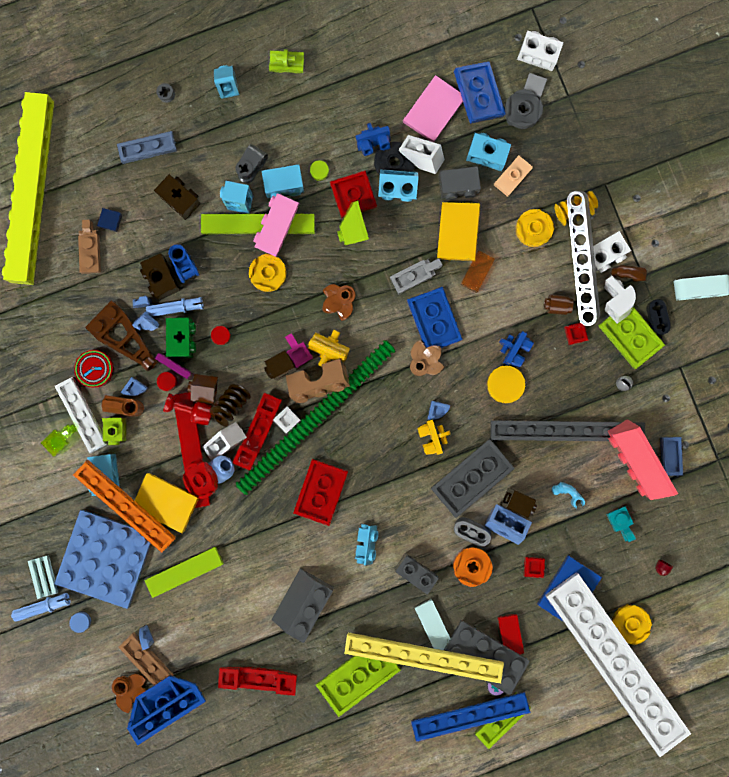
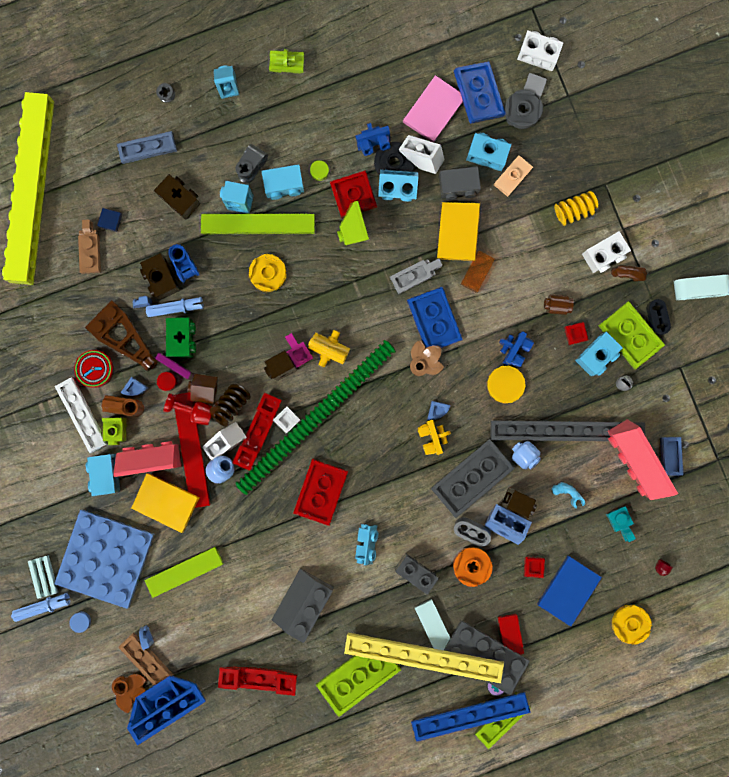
(57, 441): clear neon green plate -> none
(124, 506): orange tile -> none
(145, 322): medium blue tile -> none
(147, 459): none -> coral slope
(200, 479): red tile -> none
(220, 335): red tile -> none
(276, 224): bright pink brick -> none
(333, 379): medium nougat arch -> none
(336, 301): dark orange plate -> none
(526, 455): none -> light blue head
(534, 228): yellow tile -> none
(577, 250): beam -> none
(589, 360): none -> medium azure brick
(618, 664): white plate -> none
(622, 300): white brick -> none

